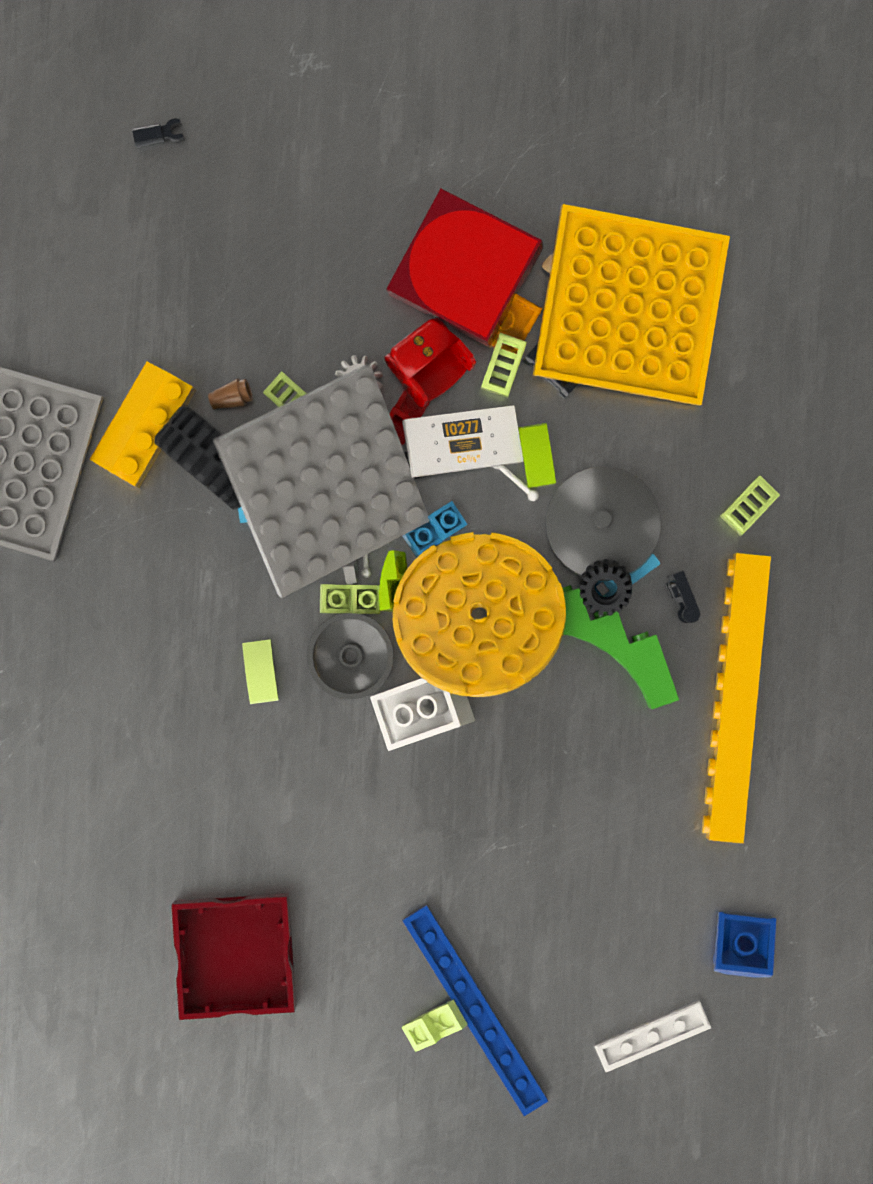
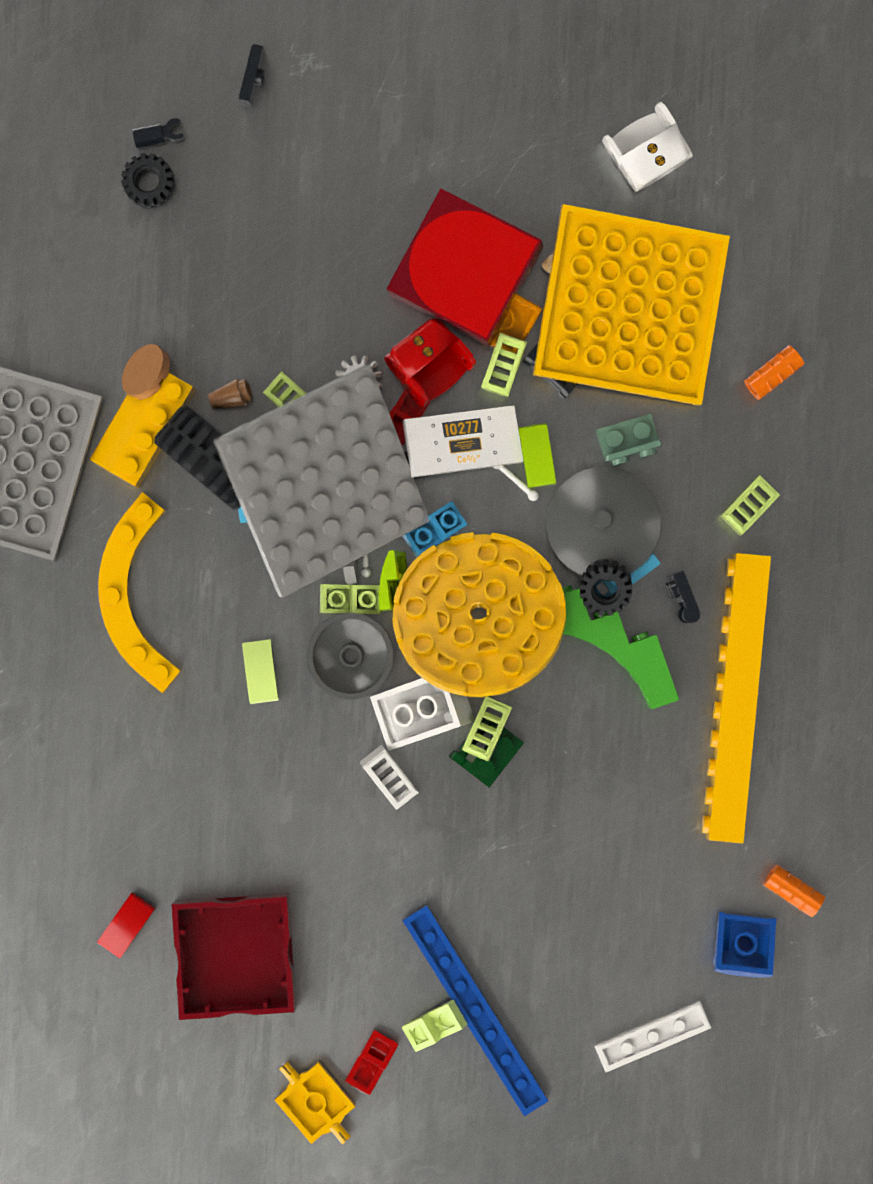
(115, 594): none -> yellow plate
(126, 925): none -> red slope
(139, 165): none -> black tyre
(145, 371): none -> medium nougat tile
(253, 75): none -> black plate
(315, 1102): none -> yellow plate
(371, 1062): none -> red slope
(373, 758): none -> white slope
(480, 752): none -> yellowish green slope
(503, 753): none -> dark green plate
(628, 439): none -> sand green bracket
(648, 148): none -> white piece
(774, 372): none -> orange axle
(794, 890): none -> orange axle

